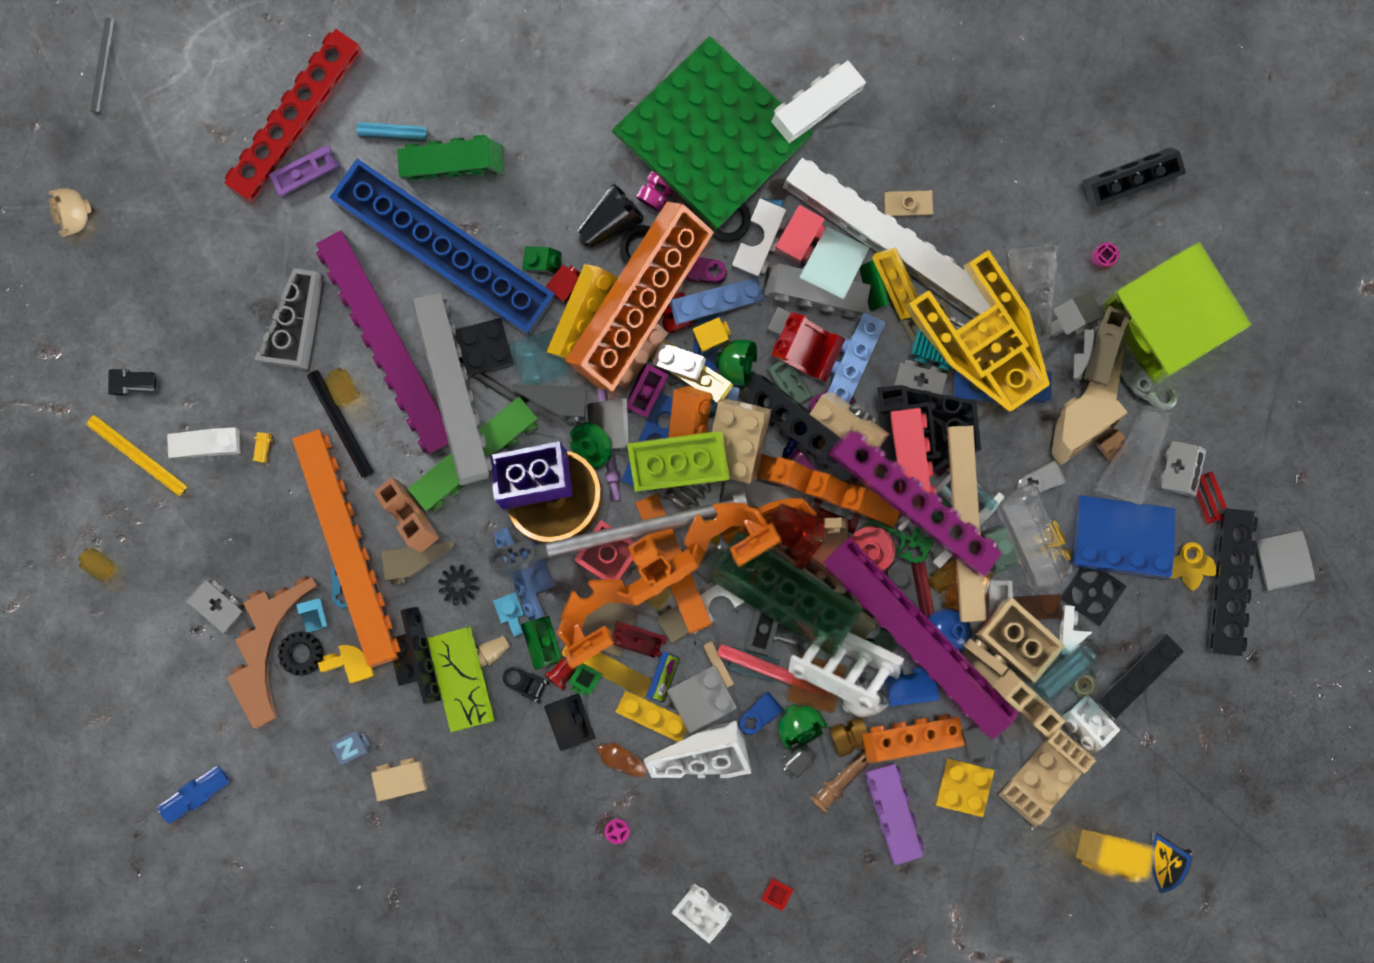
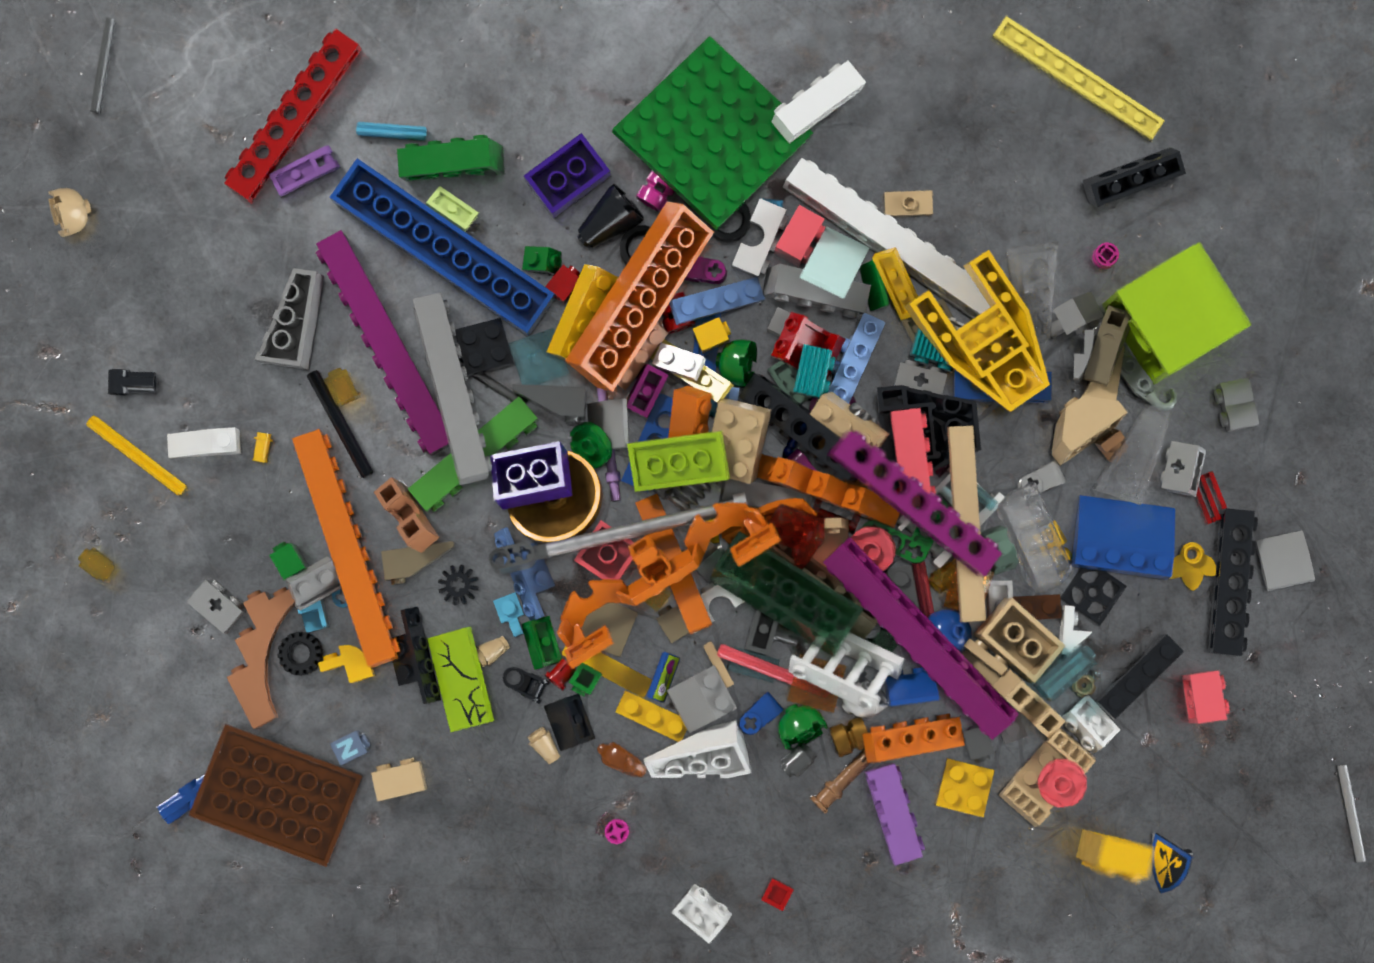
(275, 795): none -> reddish brown plate
(288, 559): none -> green brick
(313, 583): none -> light grey plate
(452, 208): none -> yellowish green plate
(544, 745): none -> tan cone
(567, 175): none -> dark purple brick
(637, 639): dark red hinge -> none
(812, 372): none -> teal brick
(1062, 783): none -> coral tile
(1078, 78): none -> light yellow tile
(1205, 697): none -> coral brick
(1237, 405): none -> light grey brick
(1351, 813): none -> light grey bar

